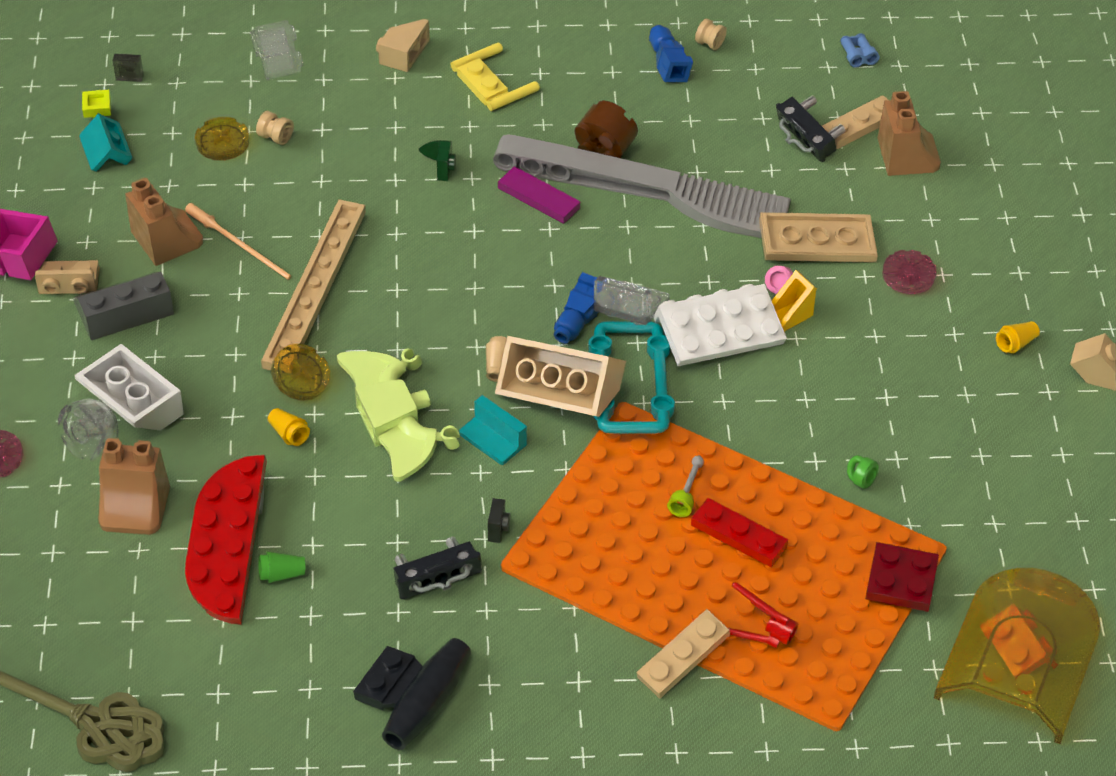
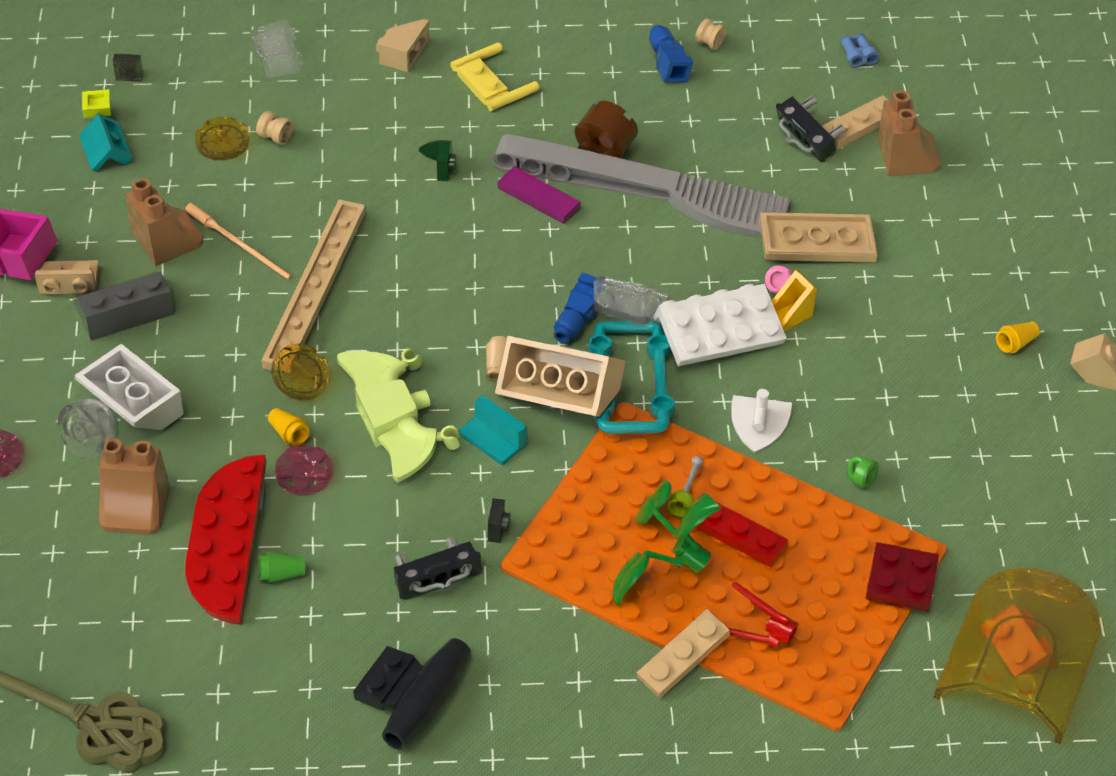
(302, 468): none -> clear pink wheel
(686, 549): none -> green plant
(759, 420): none -> white shield
(909, 272): clear pink wheel -> none

